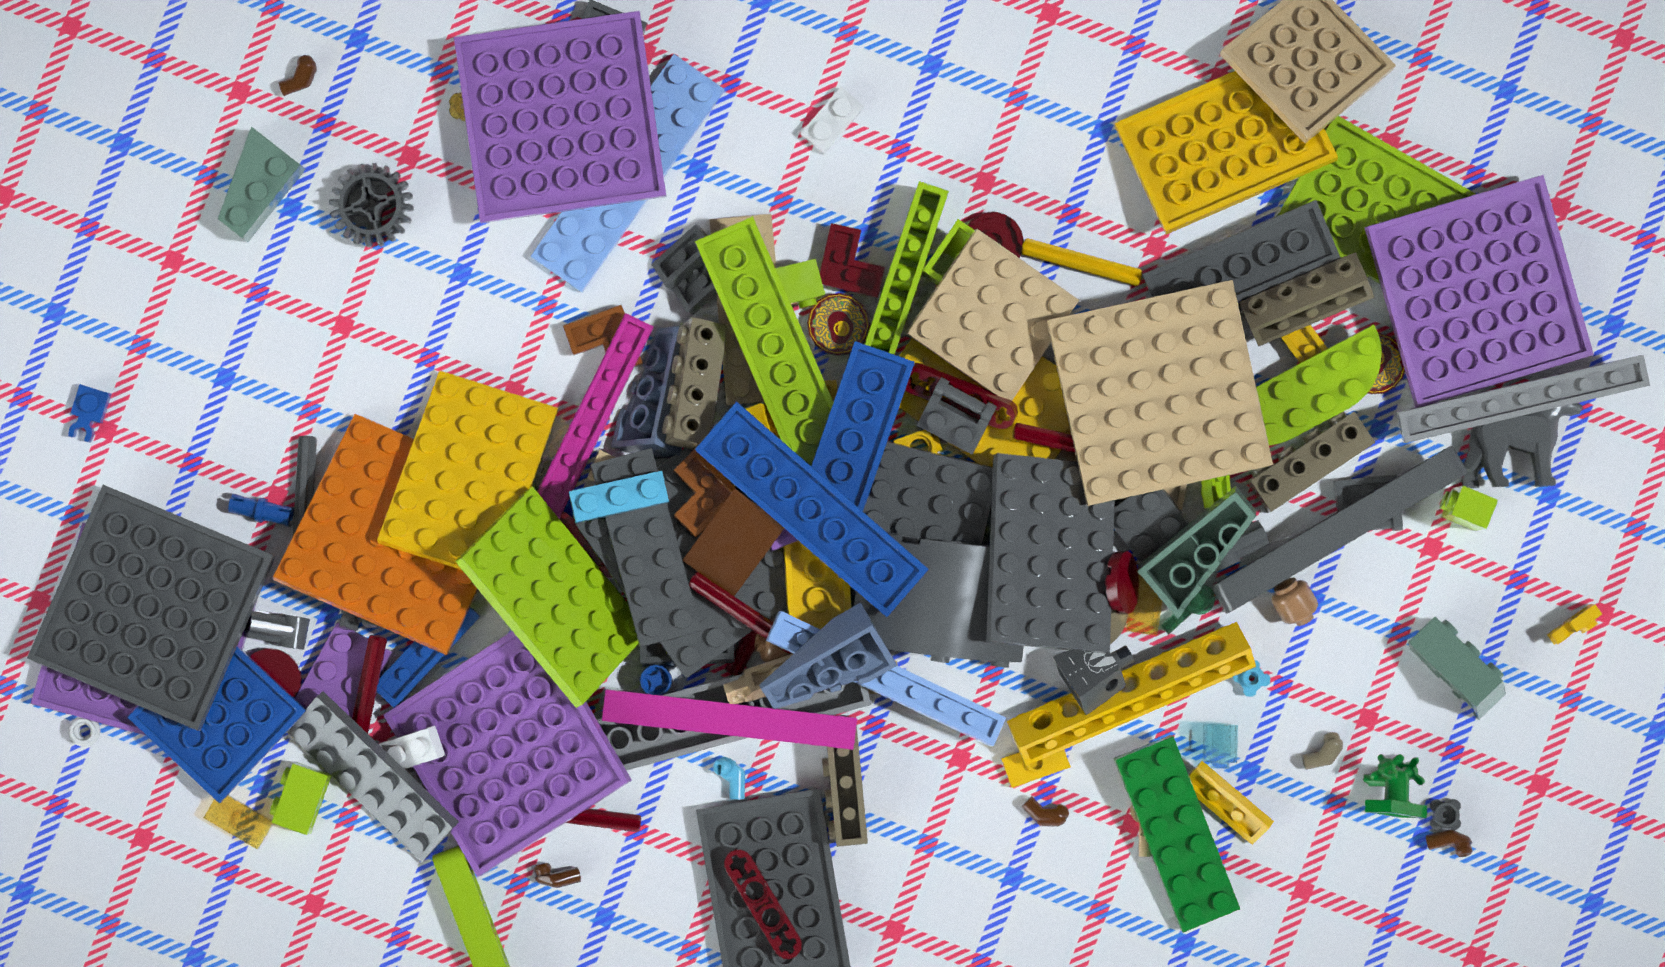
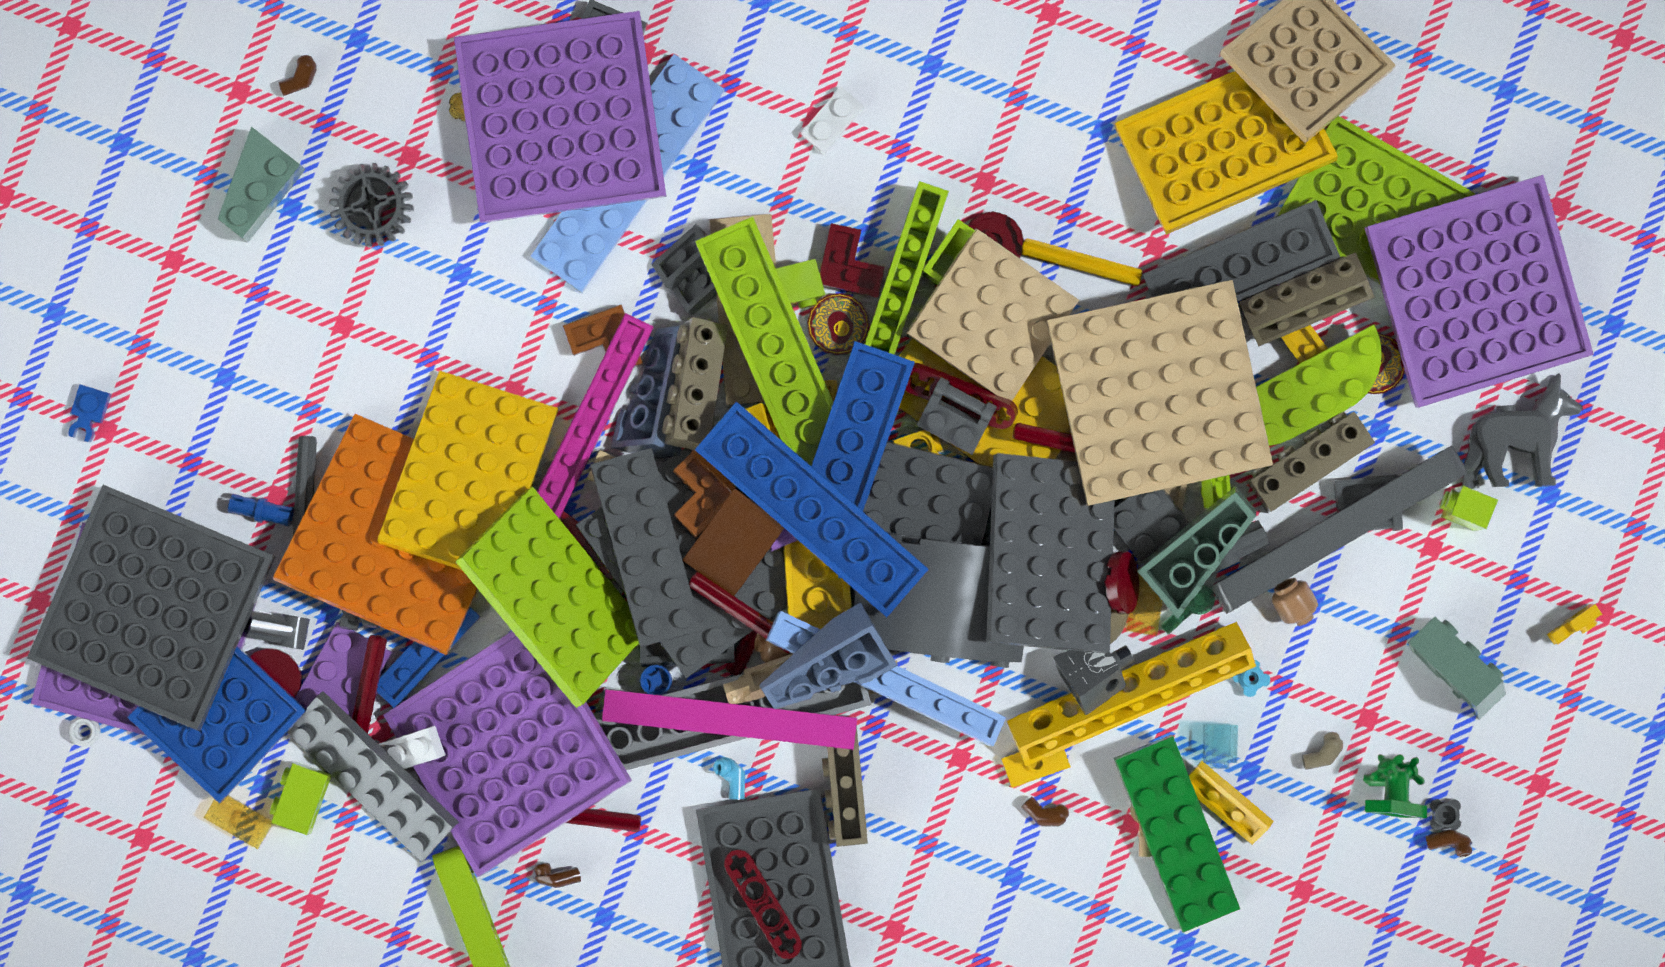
(618, 496): medium azure plate -> none
(1523, 398): light grey plate -> none

